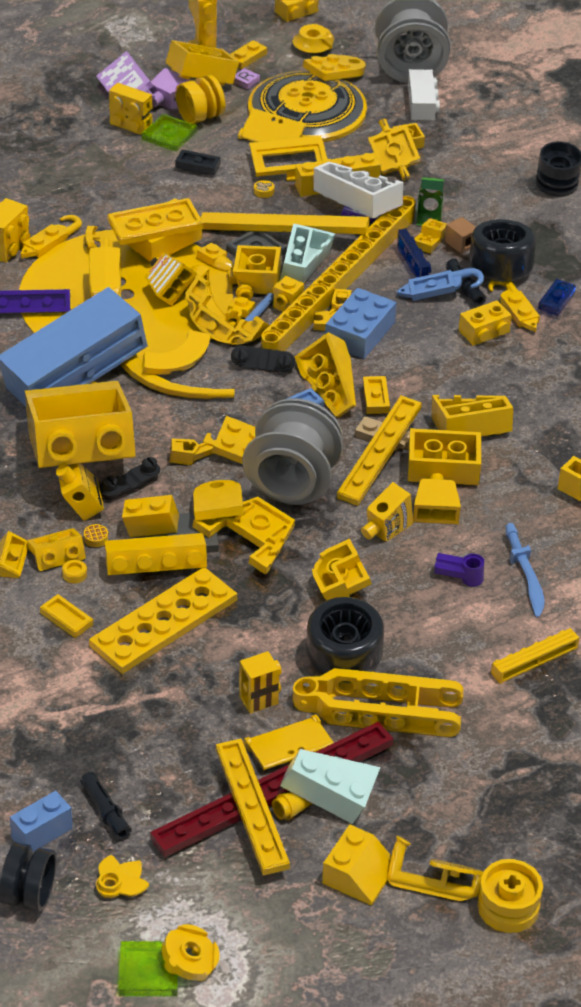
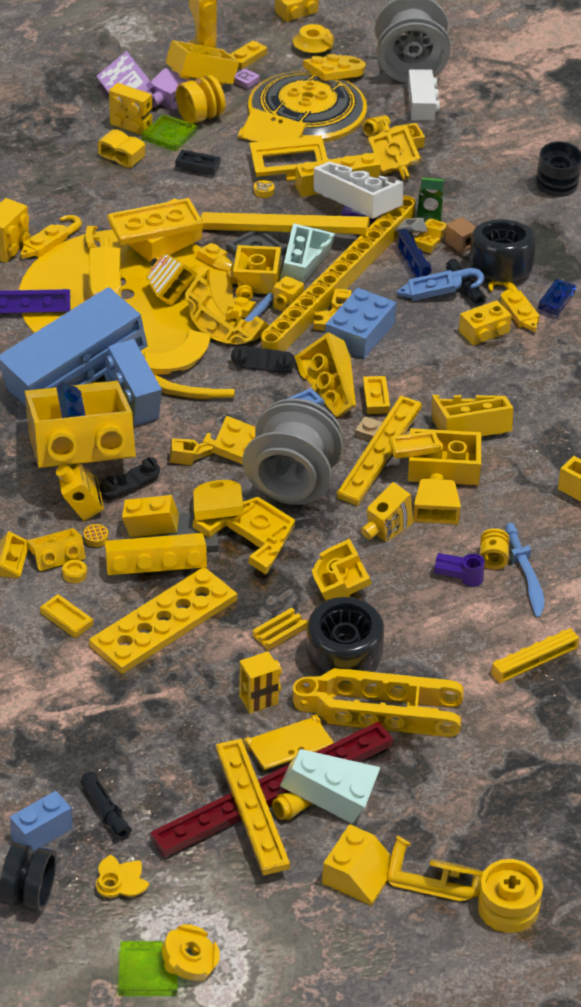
(70, 400): none -> clear blue plate
(121, 148): none -> yellow brick
(138, 383): none -> medium blue brick
(276, 627): none -> yellow tile
(372, 127): none -> yellow cone
(413, 225): none -> light grey slope
(414, 444): none -> yellow tile
(494, 546): none -> yellow piece

